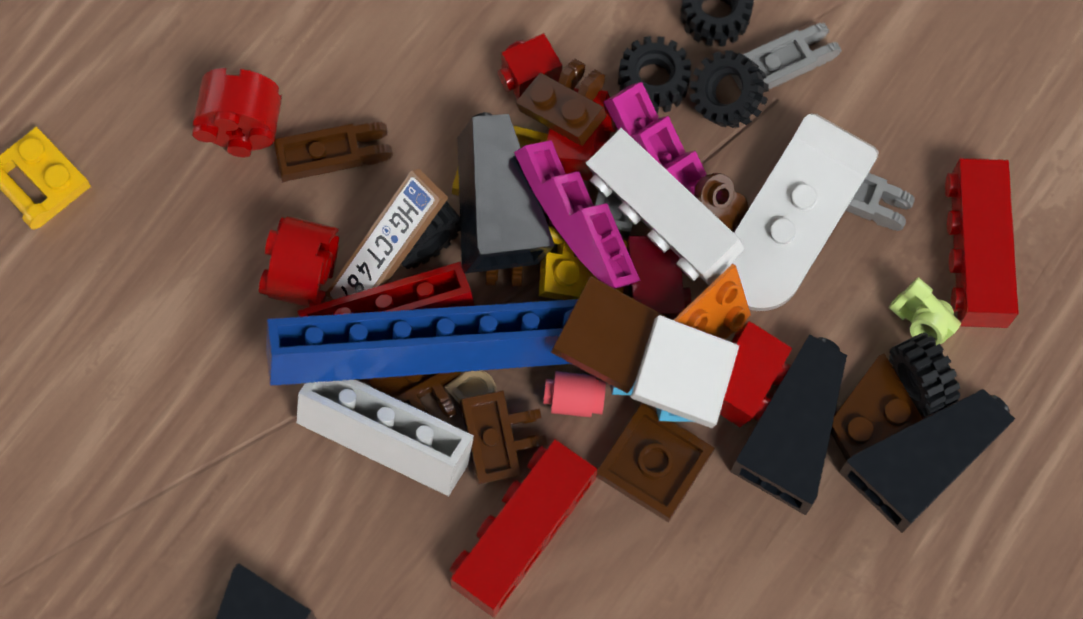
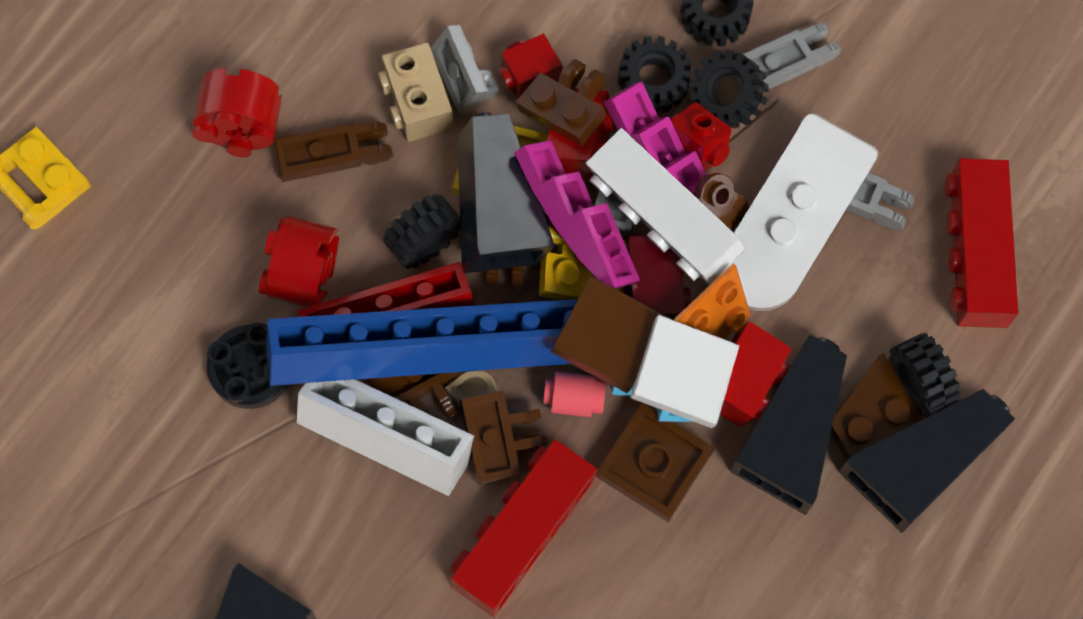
(240, 368): none -> black tile
(390, 236): tile -> none
(417, 92): none -> tan brick
(459, 71): none -> light grey hinge
(704, 134): none -> red brick
(925, 312): yellowish green plate -> none

